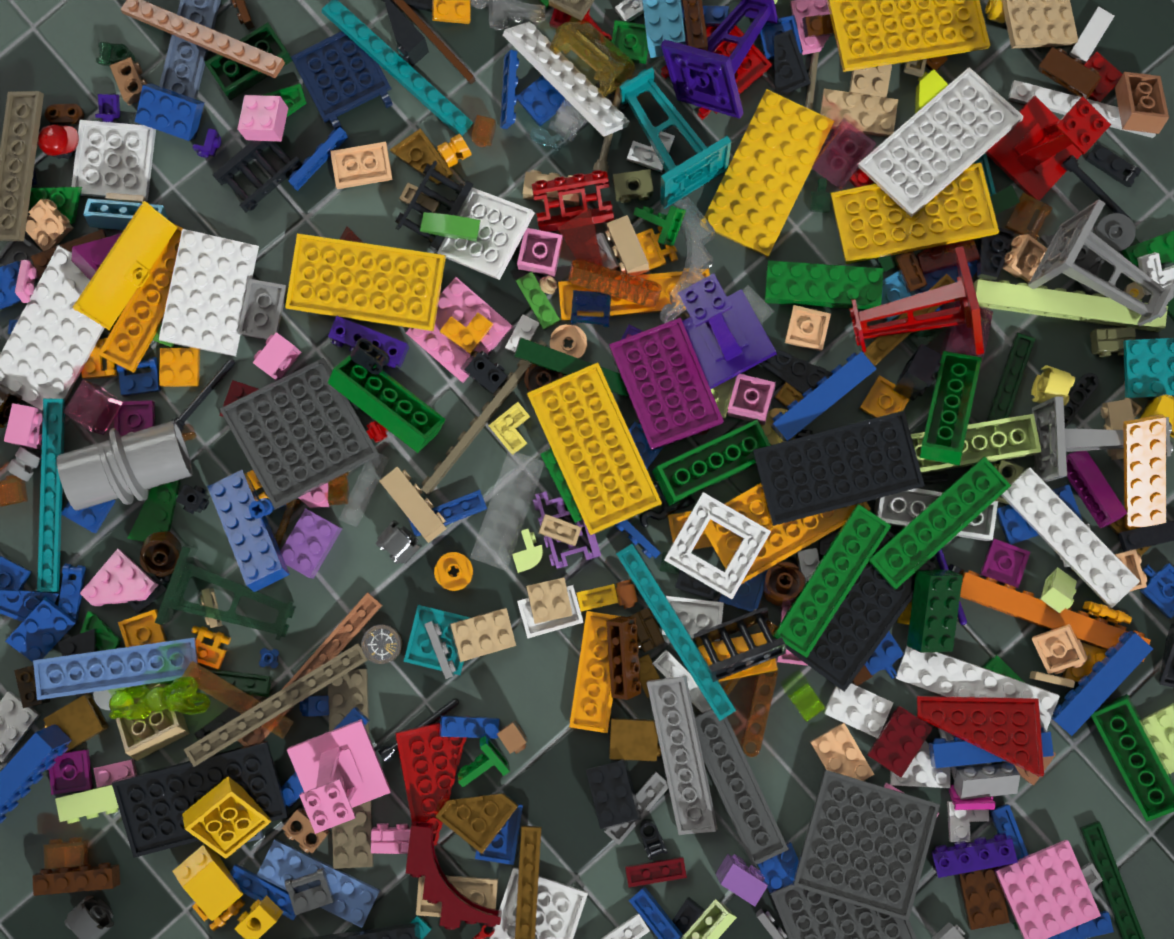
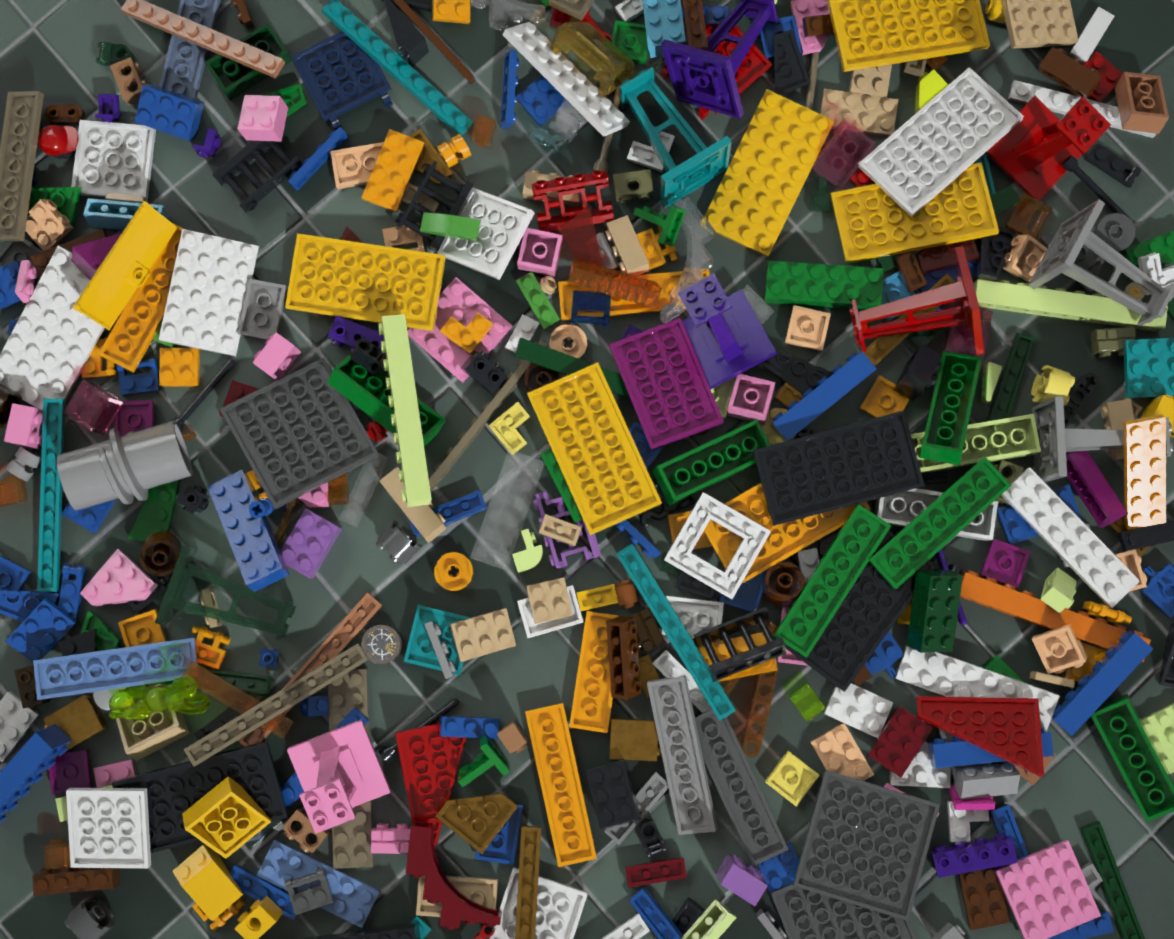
(108, 827): none -> white plate
(393, 171): none -> light orange plate
(403, 237): none -> light nougat plate
(406, 411): none -> yellowish green brick
(560, 785): none -> light orange plate
(792, 778): none -> light yellow plate
(989, 380): none -> yellowish green slope

